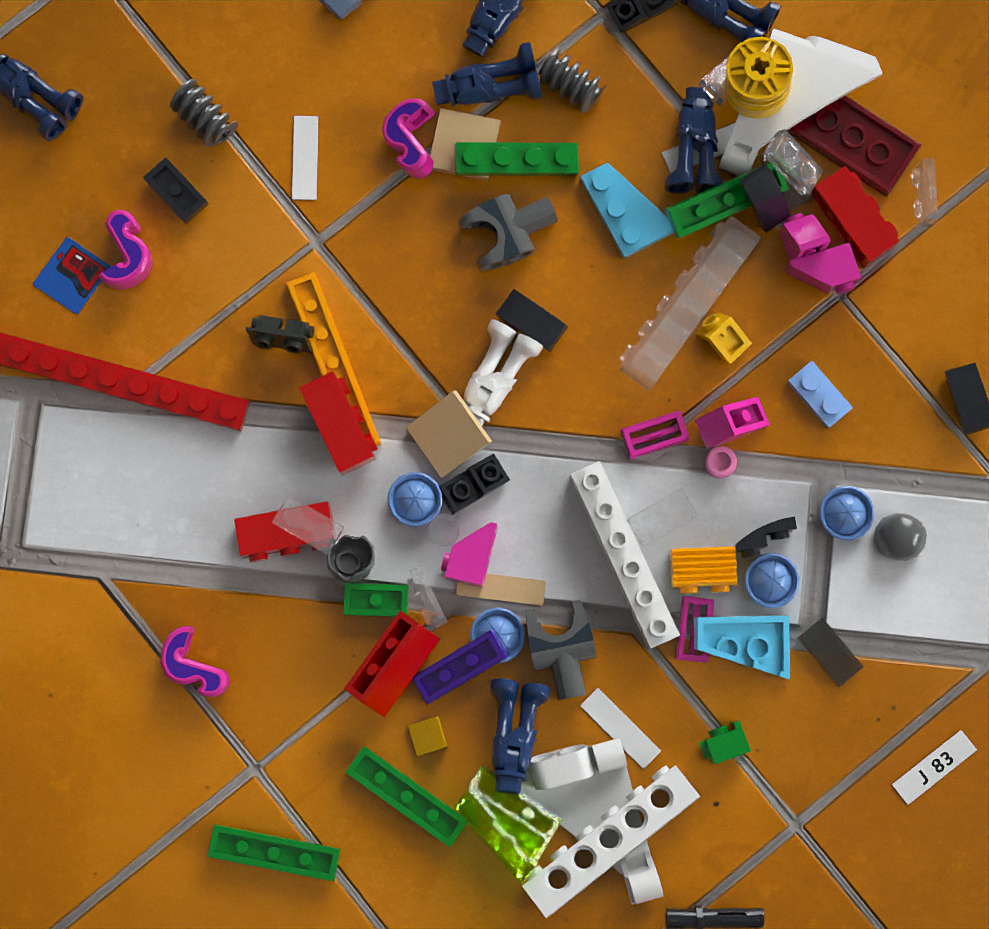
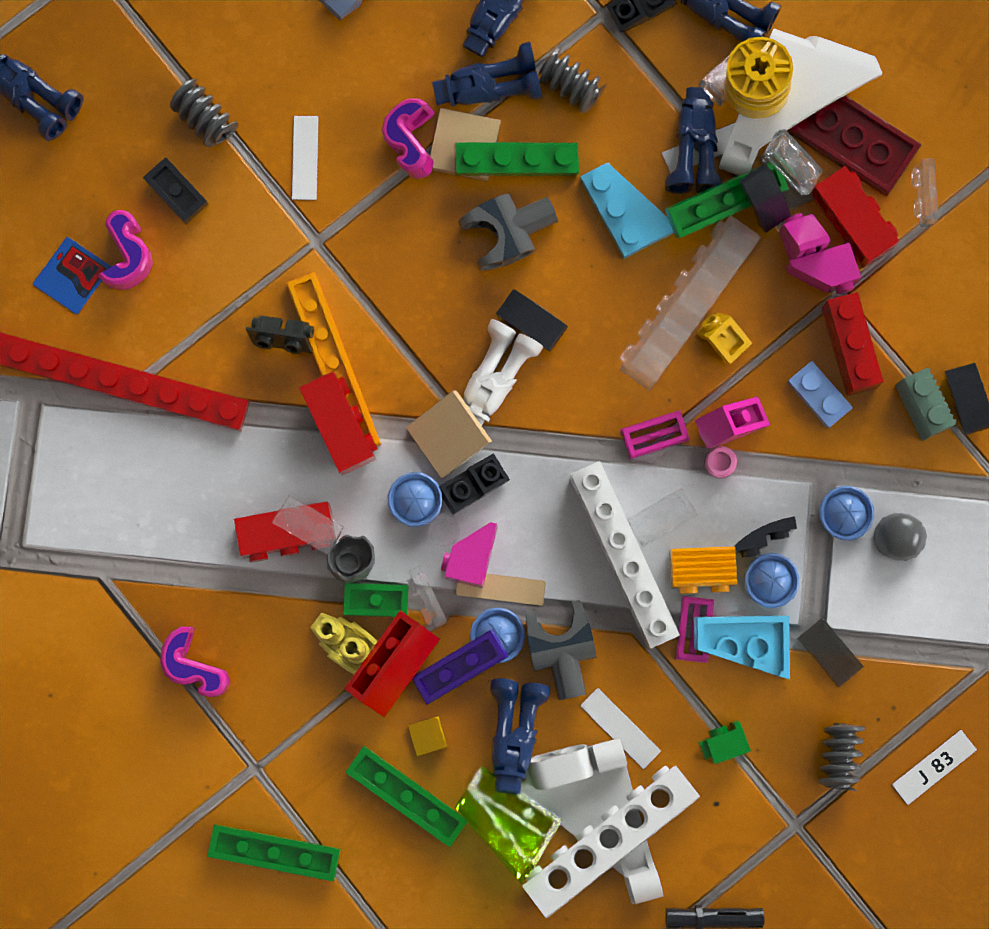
(343, 641): none -> light yellow connector
(841, 756): none -> dark grey piece
(852, 344): none -> red brick
(925, 404): none -> sand green brick

